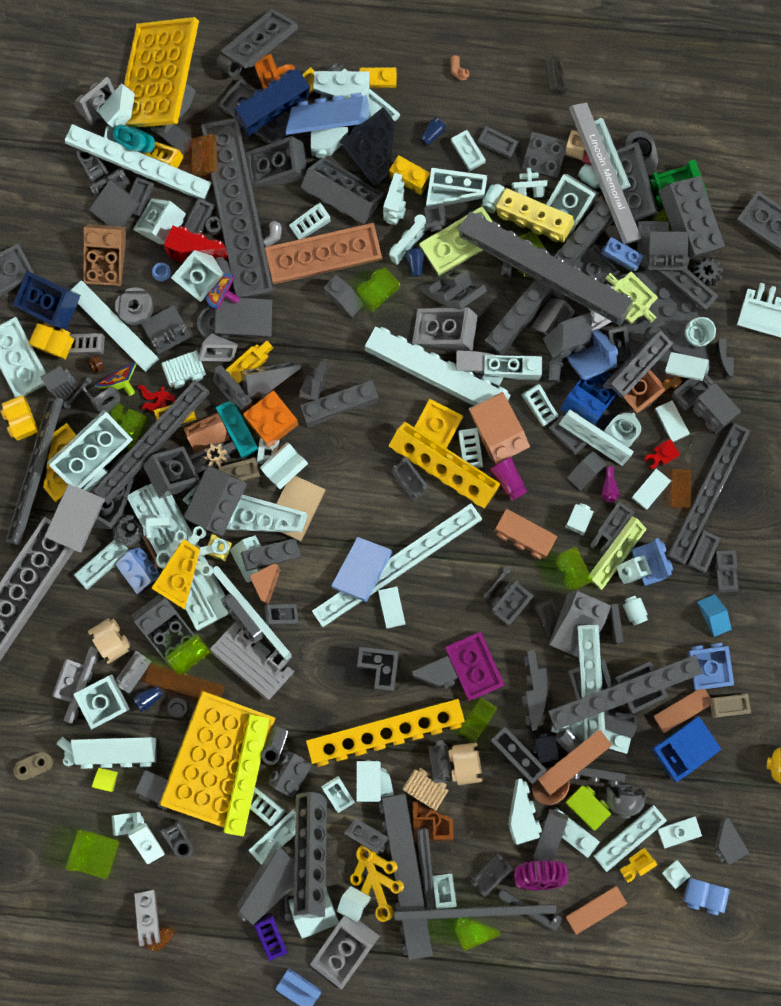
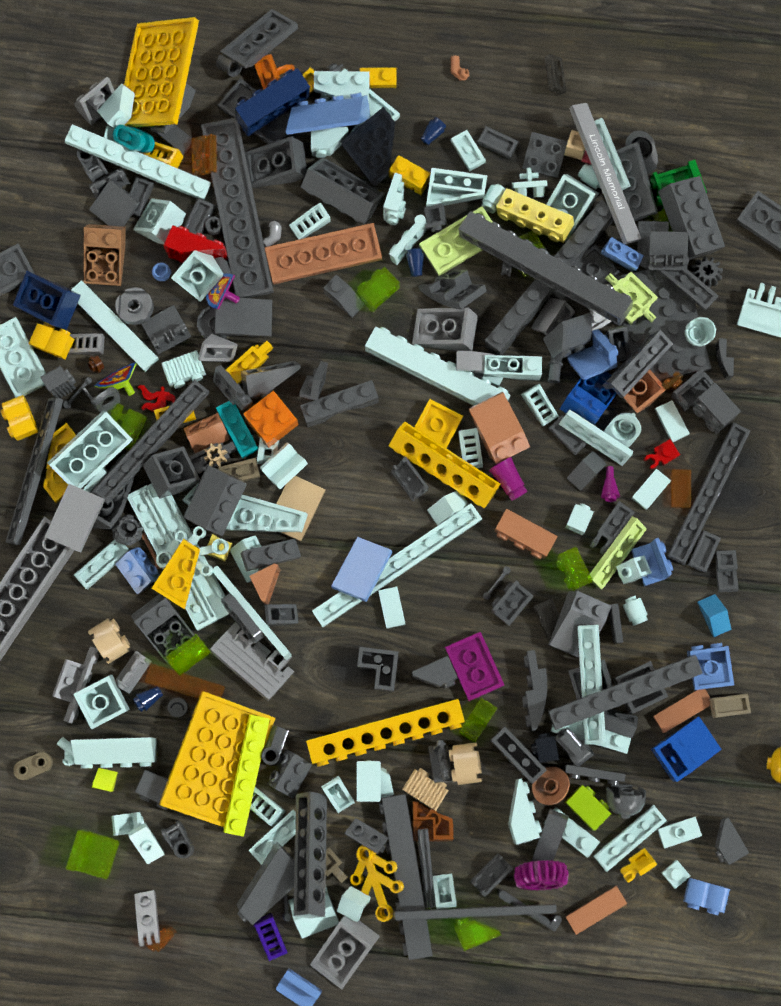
(158, 522): light aqua bracket -> none
(333, 864): none -> dark tan plate
(447, 507): none -> light aqua slope
(575, 762): nougat tile -> none
(687, 366): light aqua panel -> none

